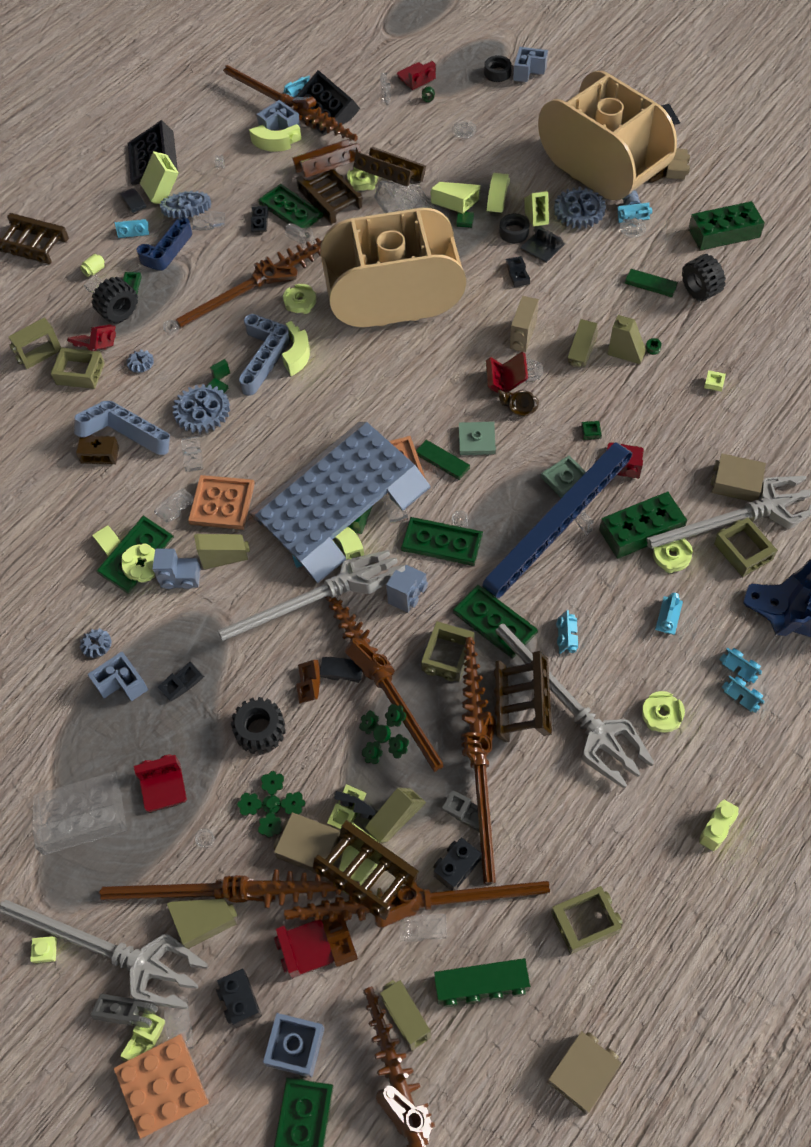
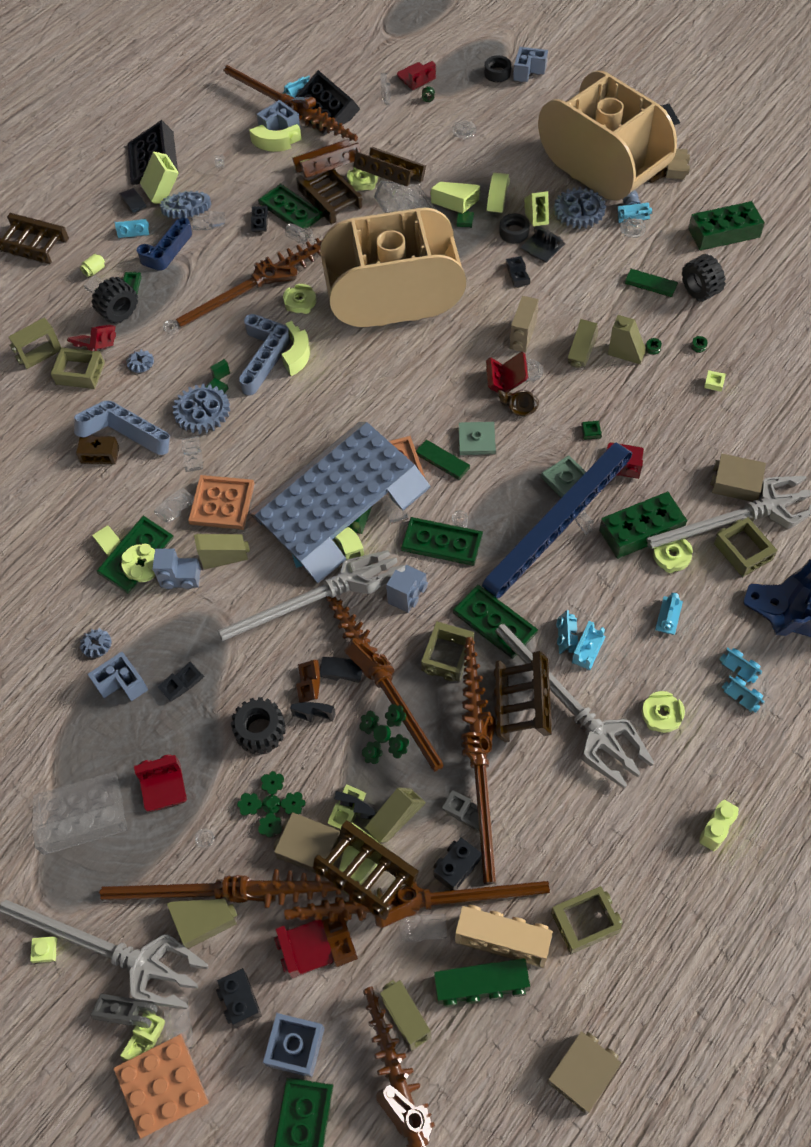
(308, 709): none -> black slope
(503, 936): none -> tan brick
(588, 646): none -> medium azure hinge
(699, 339): none -> dark green bush

